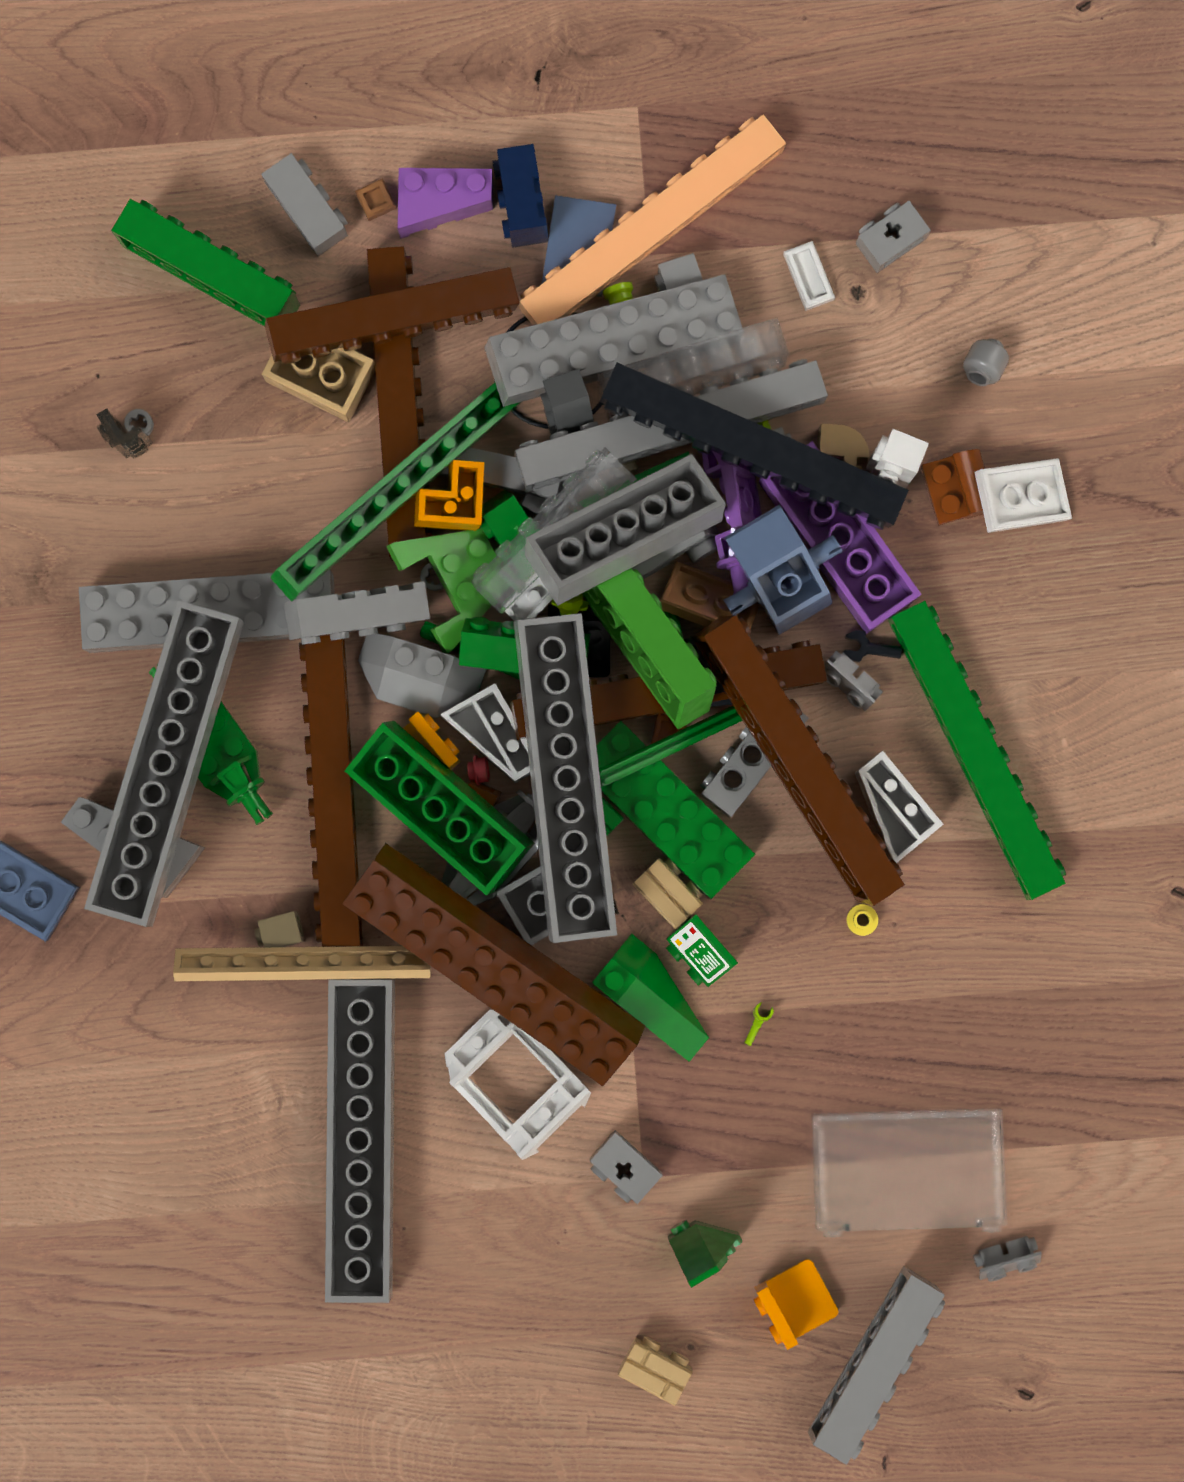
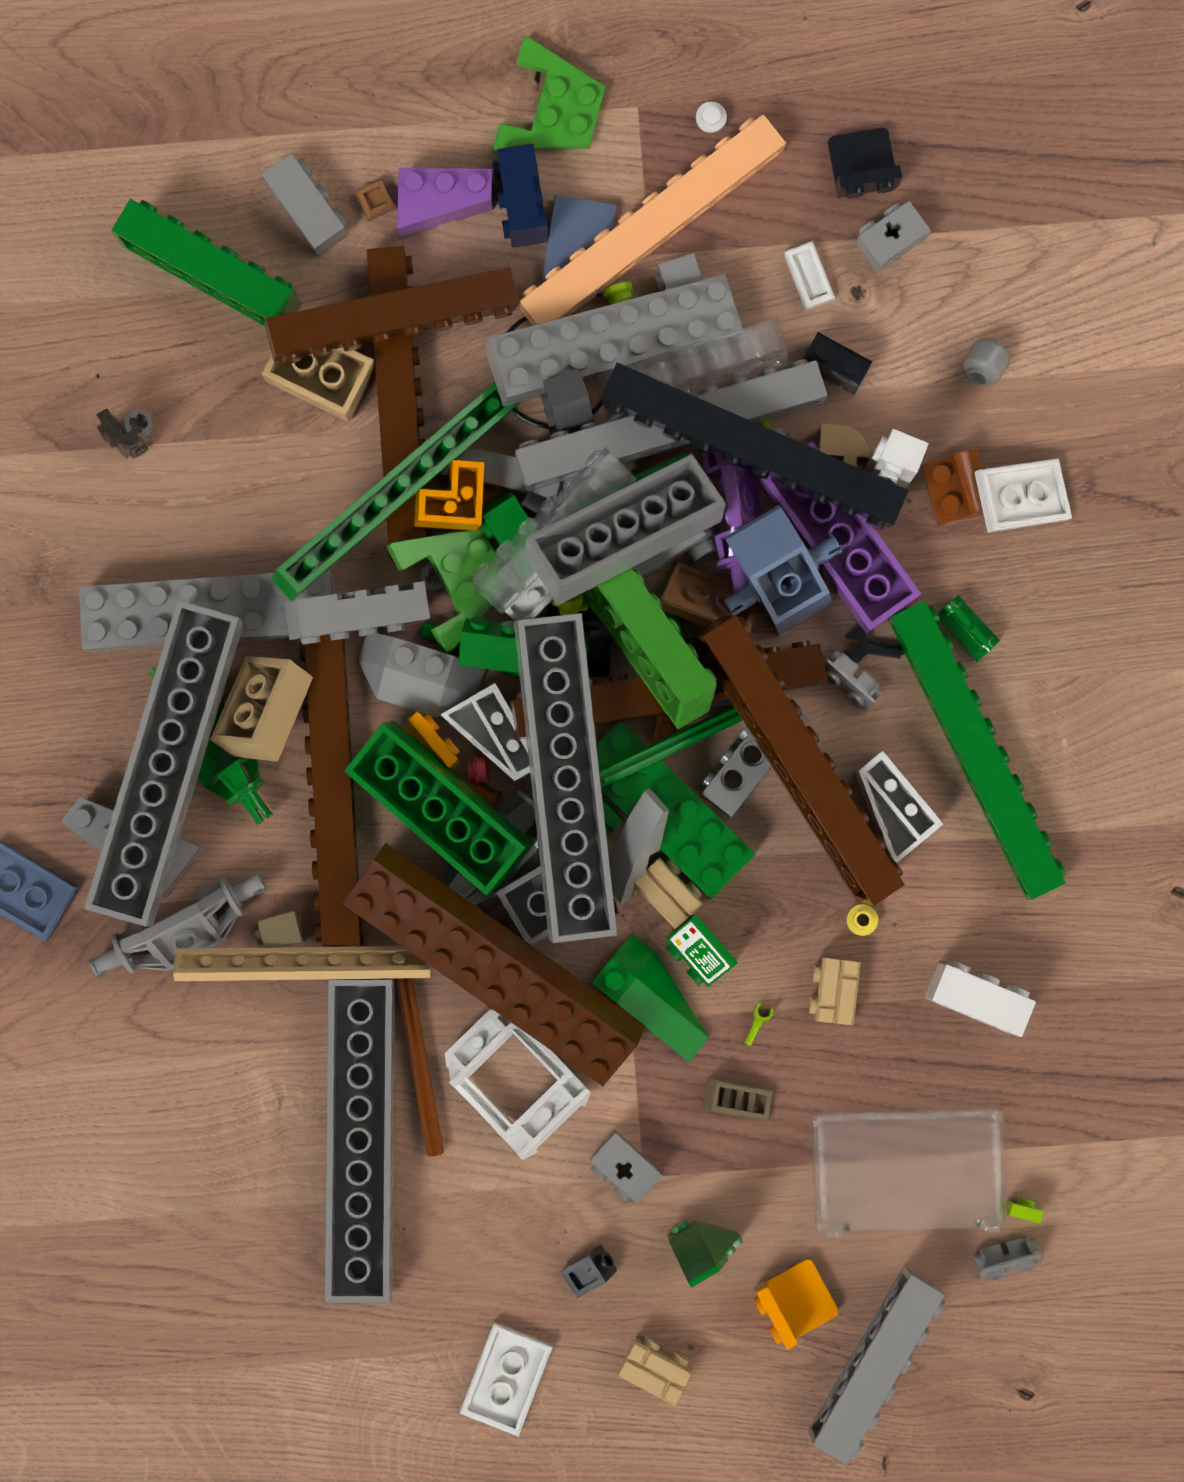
(189, 928): none -> light grey plate
(261, 708): none -> tan brick
(419, 1066): none -> dark orange axle
(506, 1378): none -> white tile
(566, 105): none -> bright green wing
(589, 1271): none -> black bracket
(636, 842): none -> light grey slope
(711, 117): none -> white plate
(712, 1093): none -> dark tan slope
(835, 991): none -> tan brick
(838, 363): none -> black brick
(863, 163): none -> black bracket
(968, 628): none -> green hinge
(981, 997): none -> white brick
(1025, 1209): none -> lime plate

